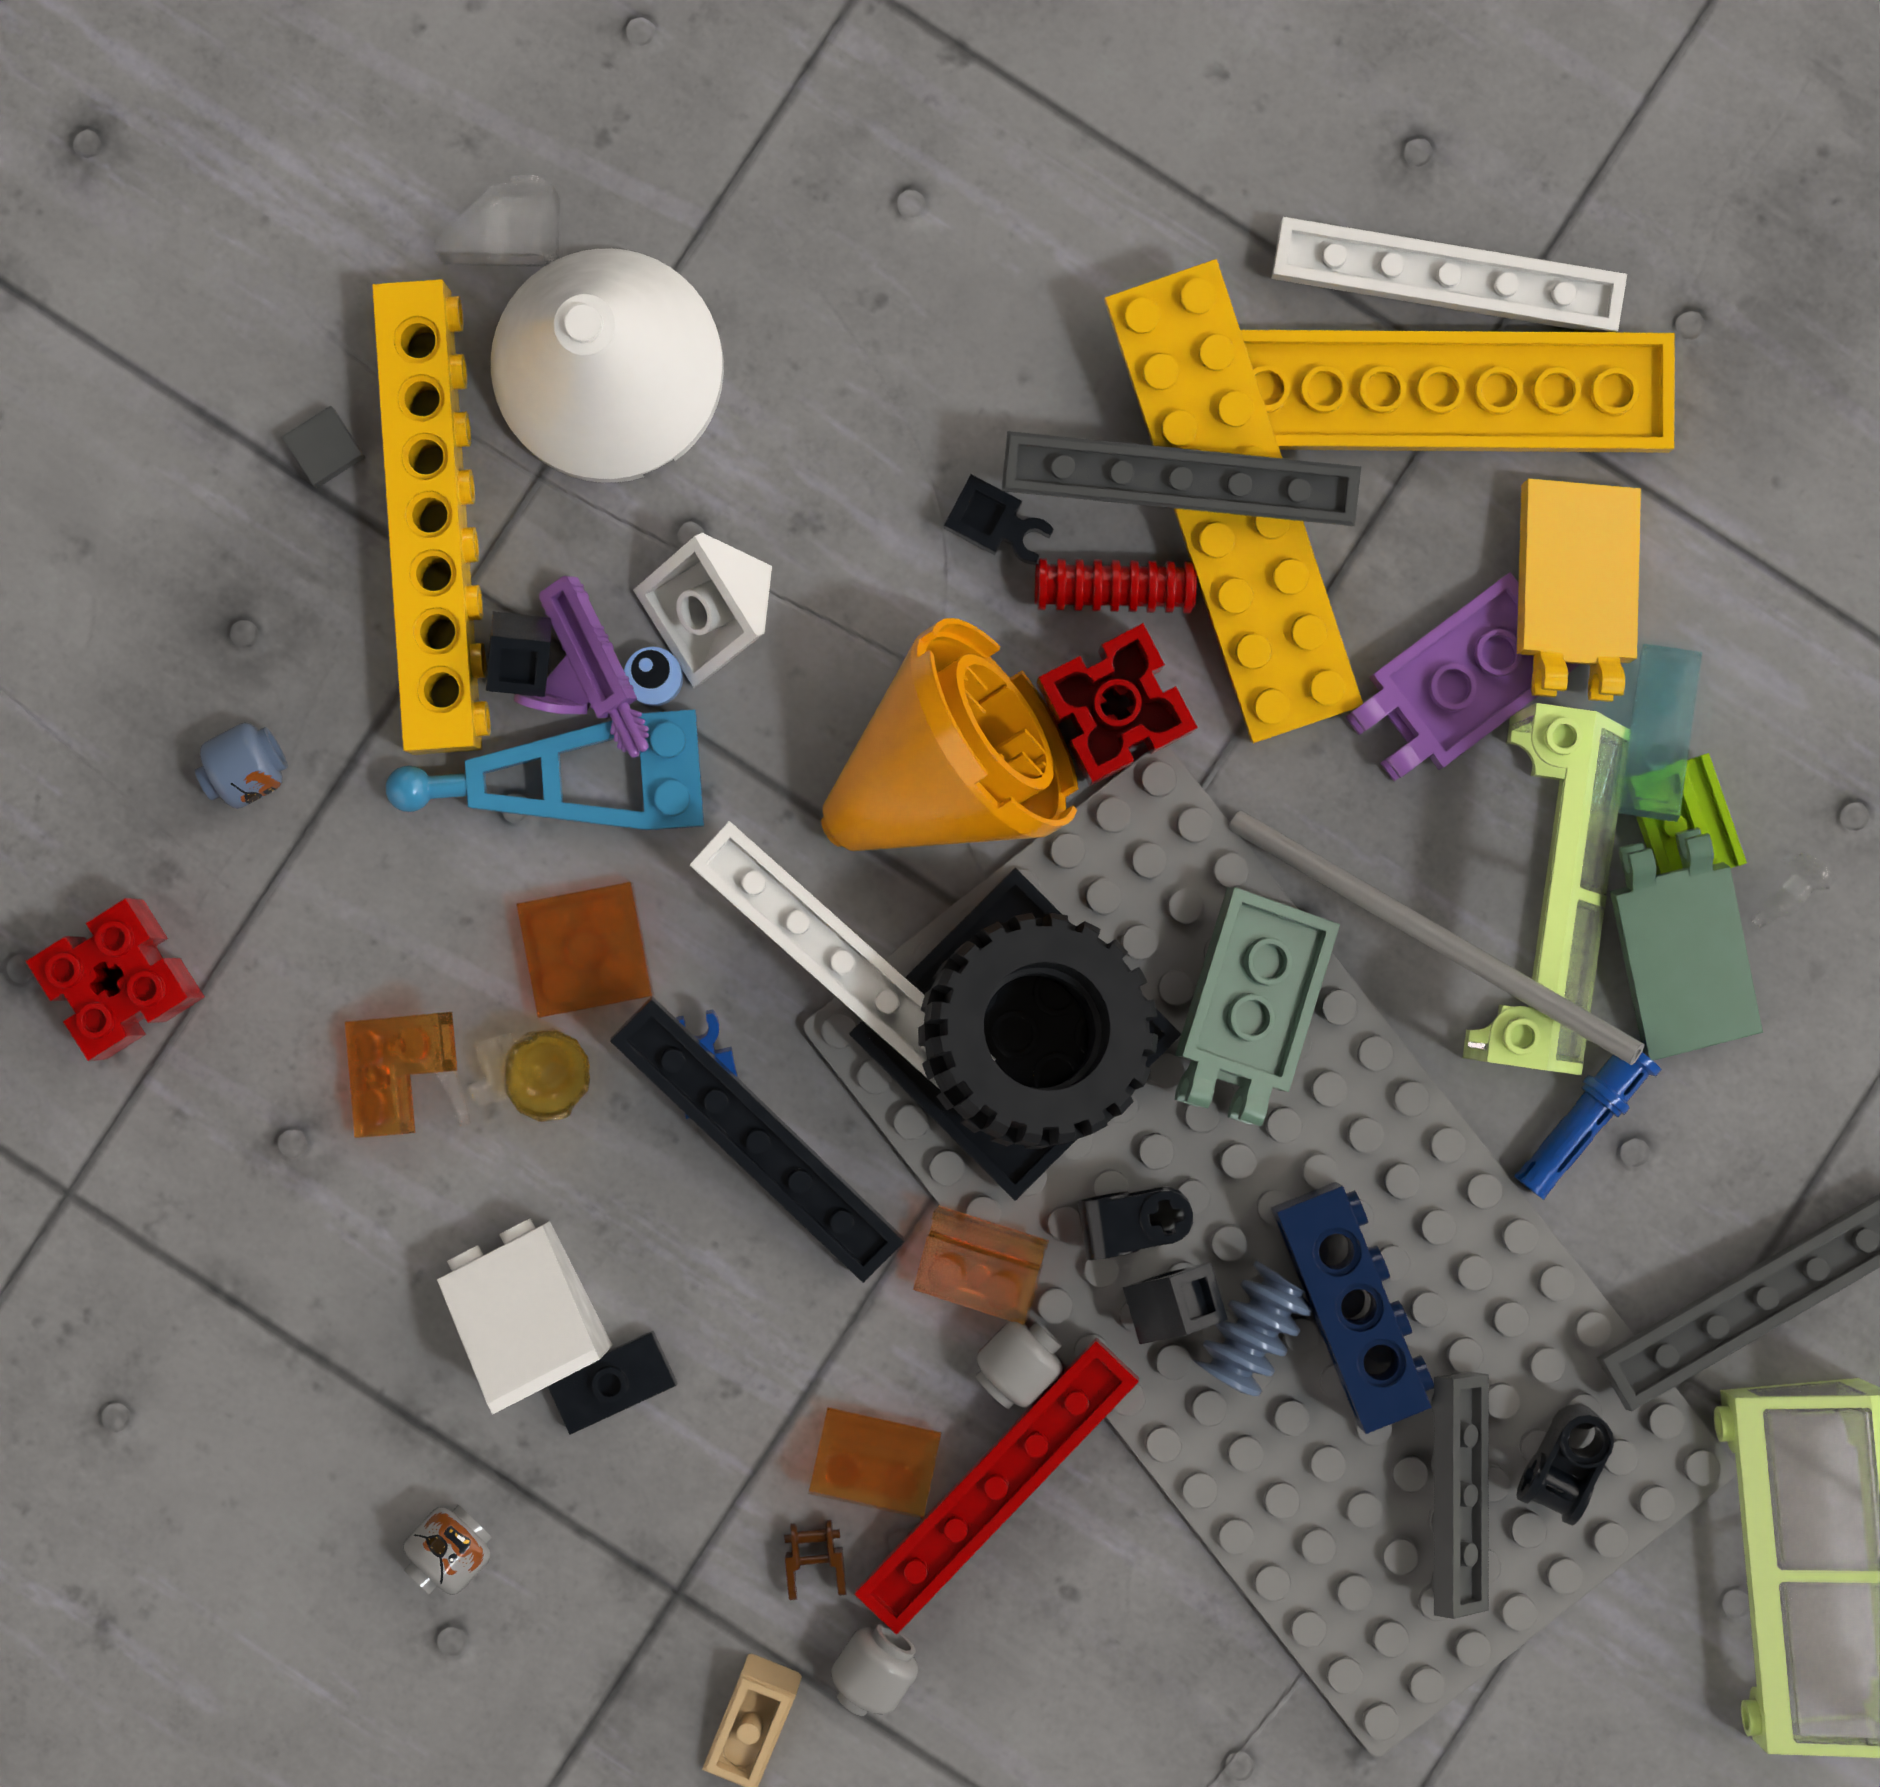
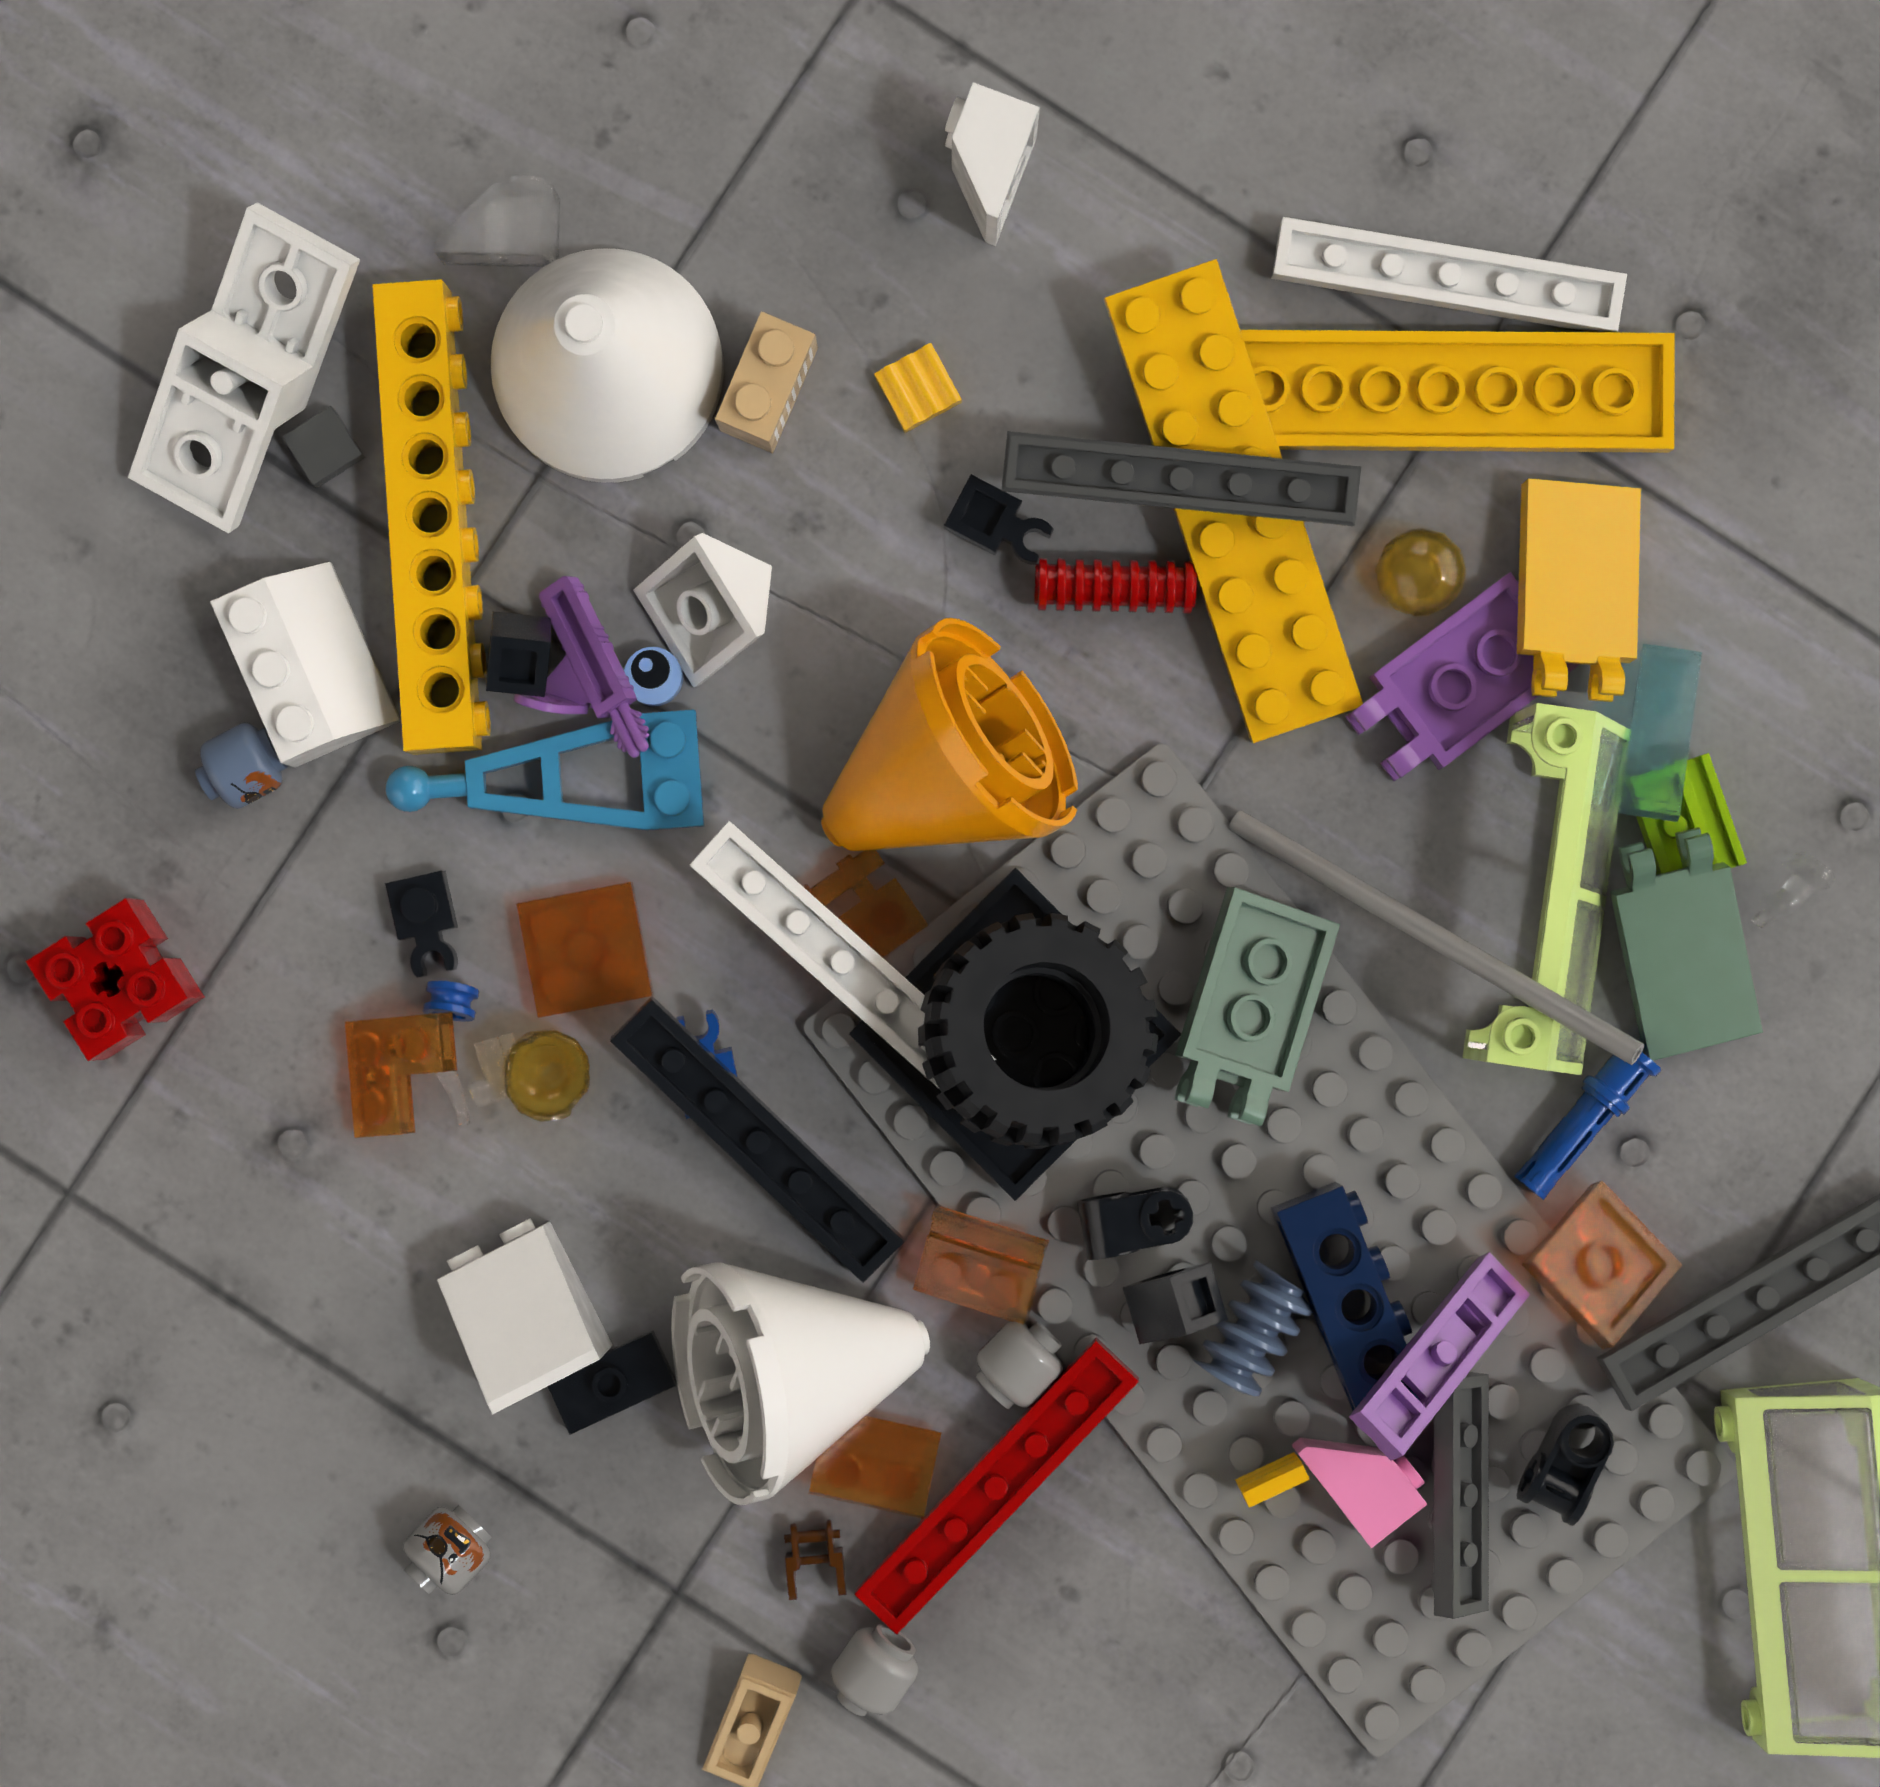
(243, 367): none -> white bracket
(305, 662): none -> white slope
(421, 911): none -> black plate
(451, 997): none -> blue bush
(767, 382): none -> tan brick
(781, 1371): none -> white cone
(884, 915): none -> clear orange plate
(918, 387): none -> yellow piece
(990, 150): none -> white slope
(1127, 671): red brick -> none
(1272, 1479): none -> yellow piece
(1365, 1484): none -> bright pink slope
(1421, 572): none -> clear yellow hair
(1439, 1356): none -> medium lavender hinge
(1602, 1265): none -> clear orange plate

